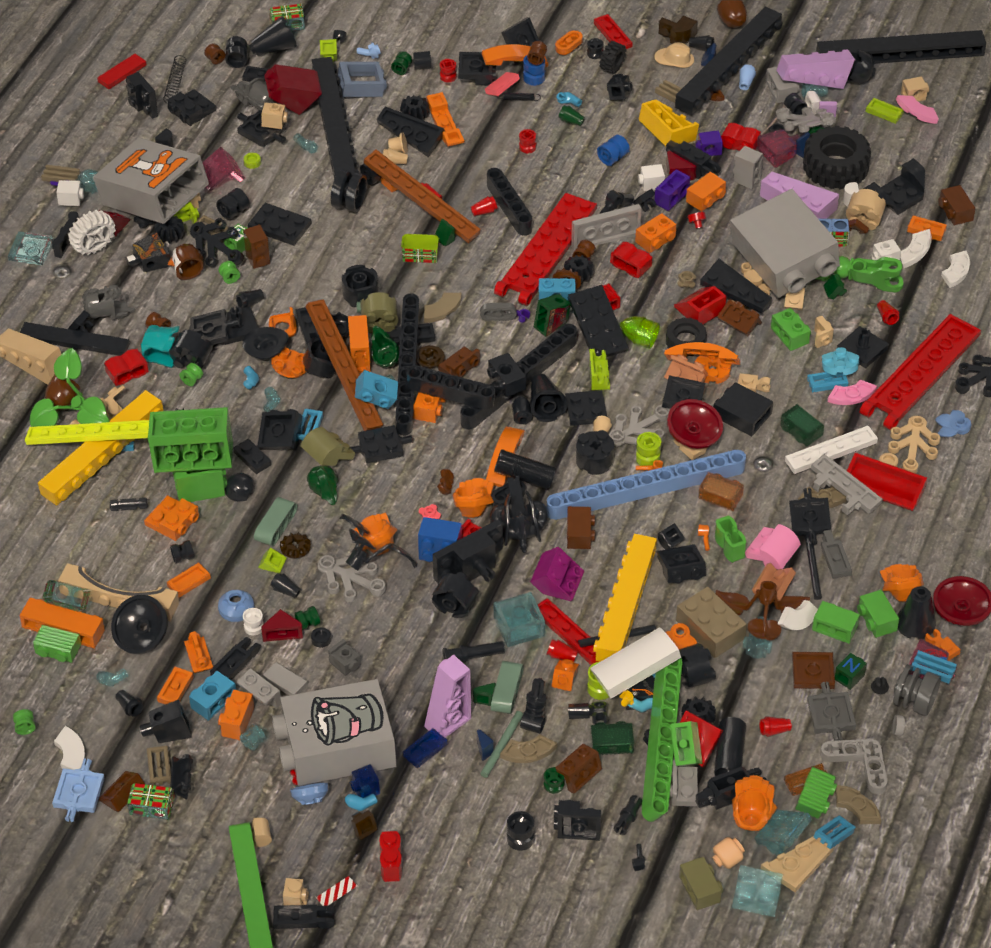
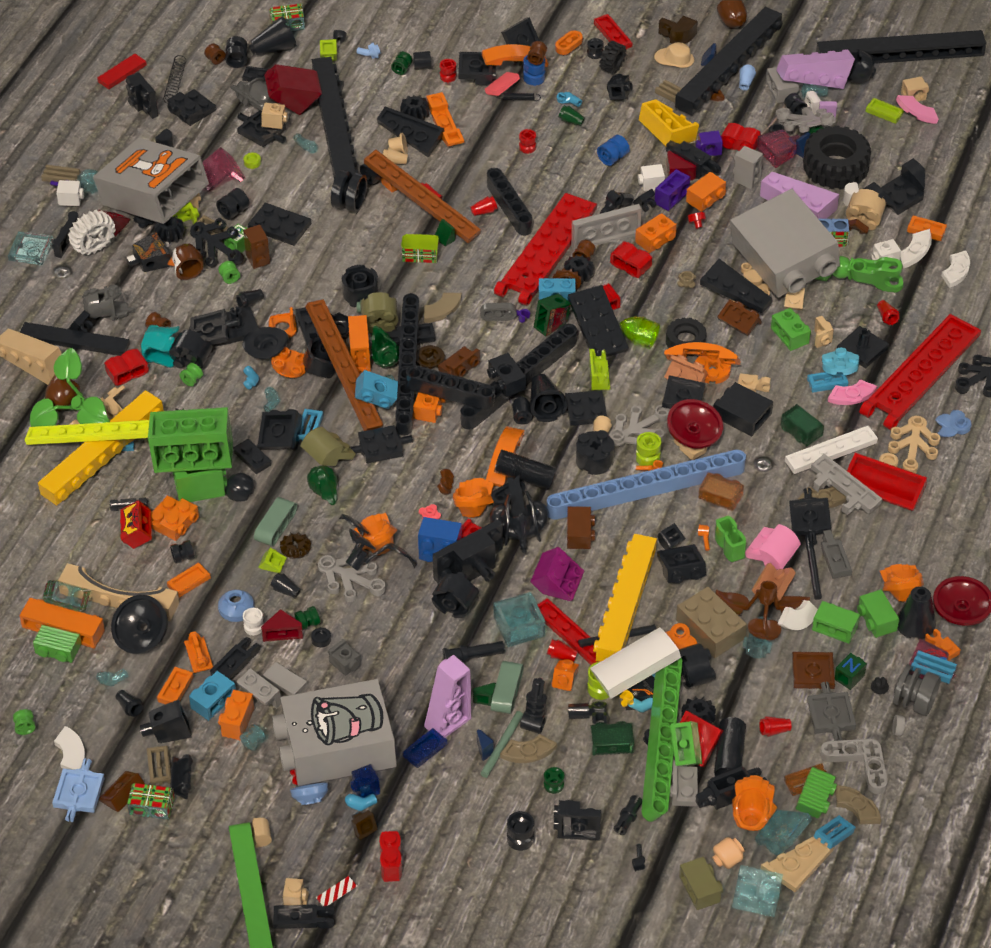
(135, 524): none -> red brick
(361, 88): sand blue window -> none
(580, 767): reddish brown bracket -> none
(701, 42): black cone -> none
(702, 304): red slope -> none
(834, 286): dark green tile -> none
(956, 205): reddish brown brick -> none

